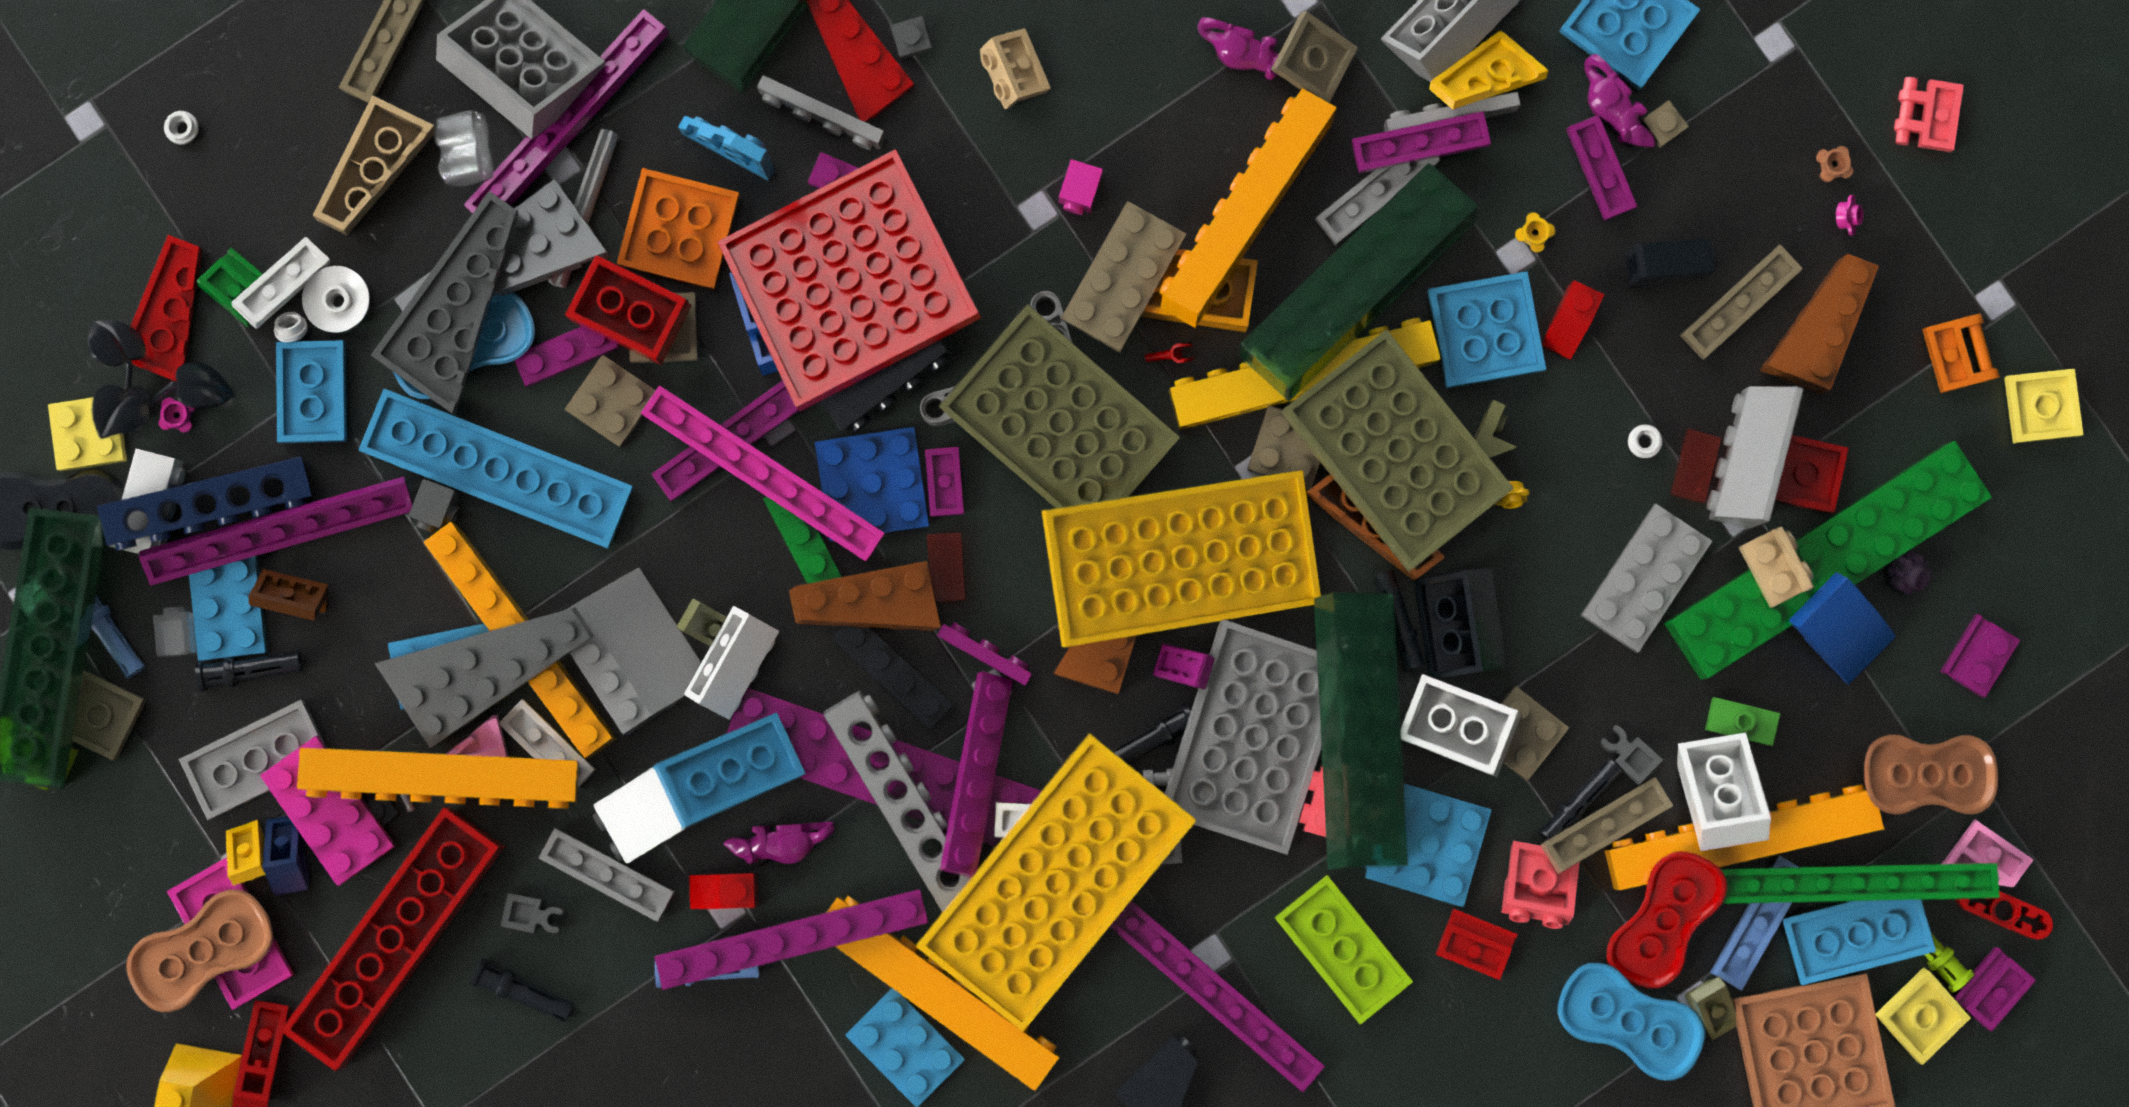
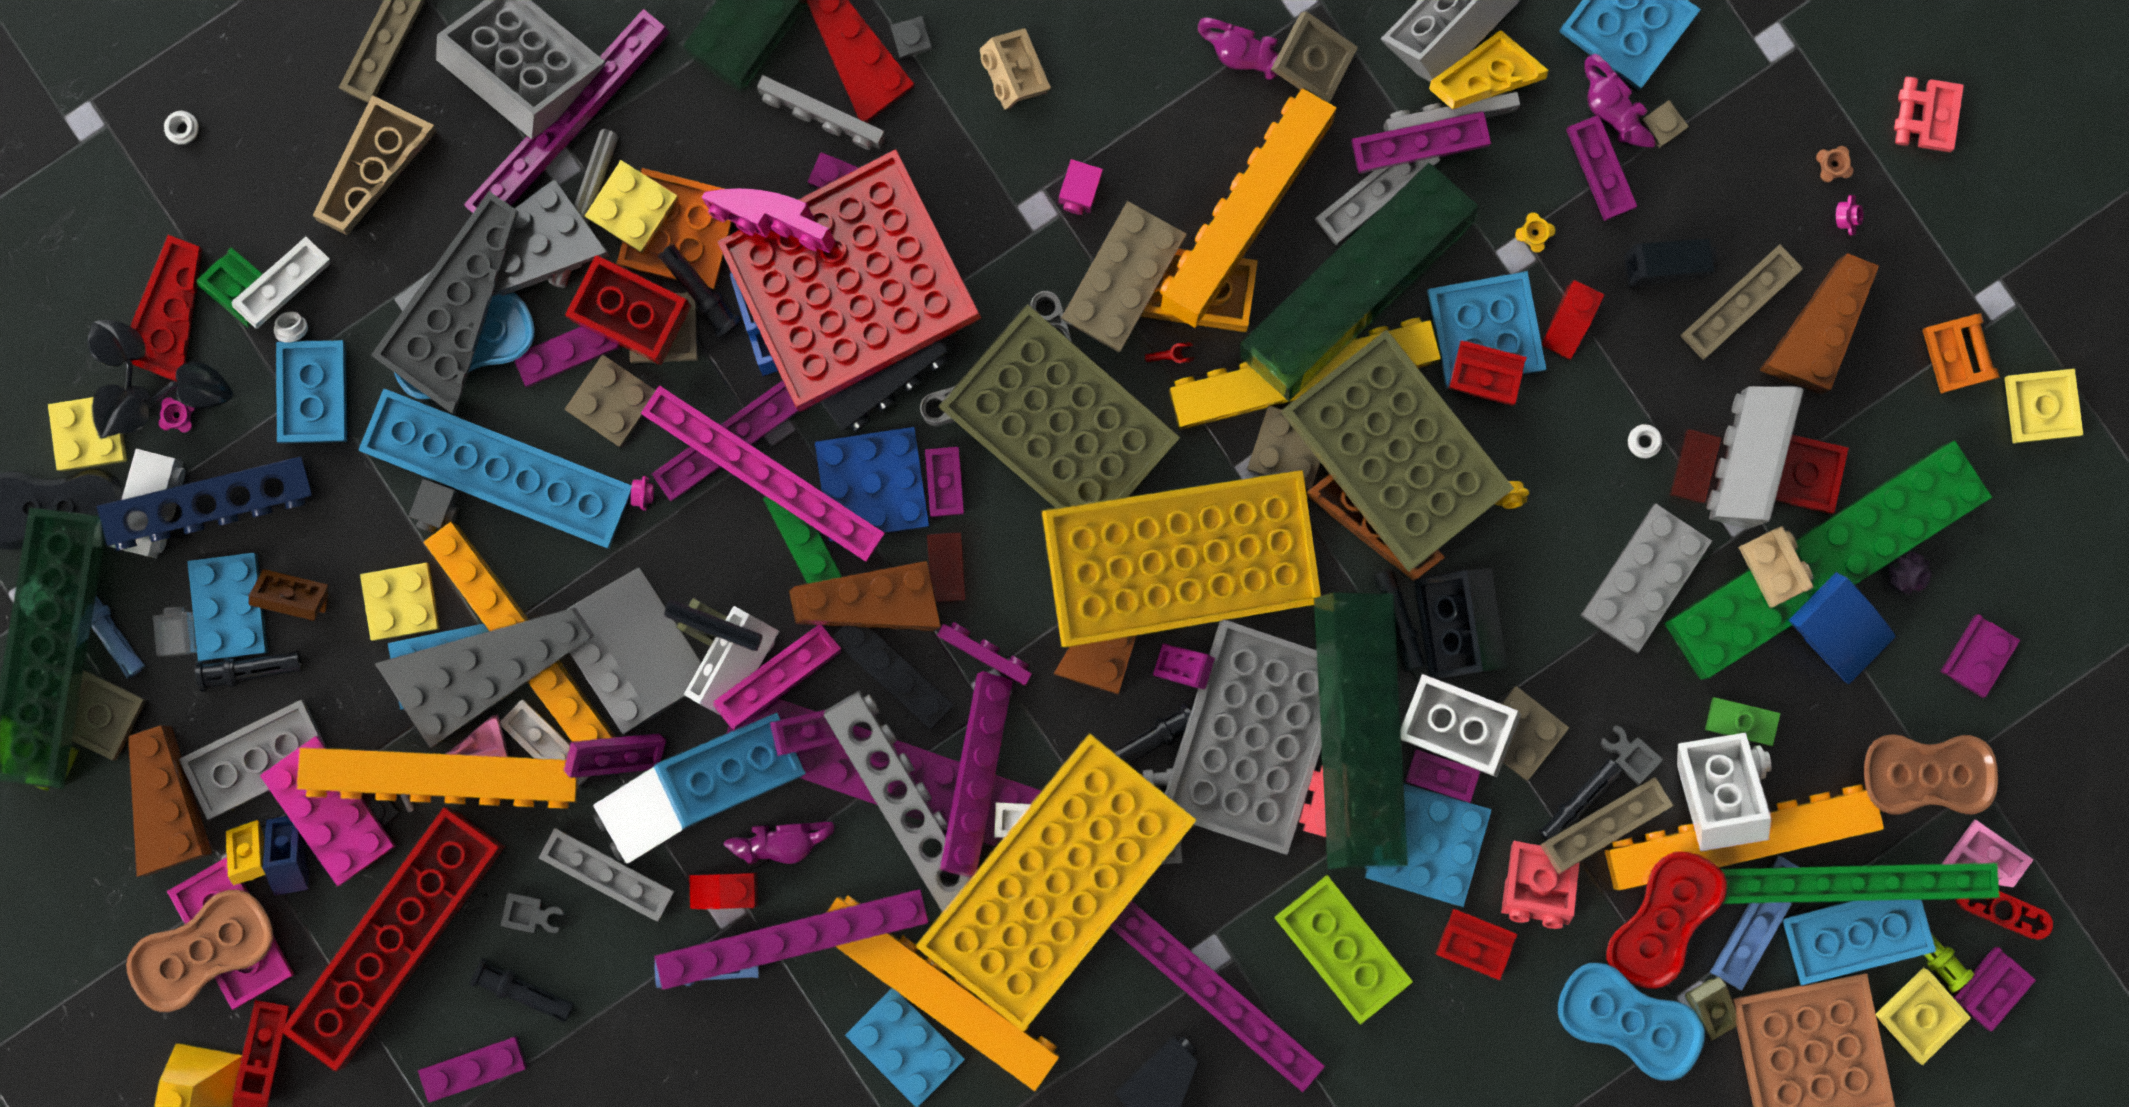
(164, 806): none -> dark orange wedge
(276, 531): magenta plate -> none
(320, 294): white dish -> none
(399, 601): none -> light yellow plate
(464, 148): clear brick -> none
(472, 1069): none -> magenta plate
(614, 755): none -> magenta plate
(631, 206): none -> light yellow plate
(642, 493): none -> dark pink plate
(707, 301): none -> black pin
(713, 625): none -> black axle
(746, 152): dark azure plate -> none
(764, 210): none -> slope
(776, 677): none -> dark pink plate
(802, 733): none -> magenta plate
(1442, 776): none -> magenta plate
(1487, 373): none -> red plate
(1493, 422): olive slope -> none
(1762, 761): none -> white plate

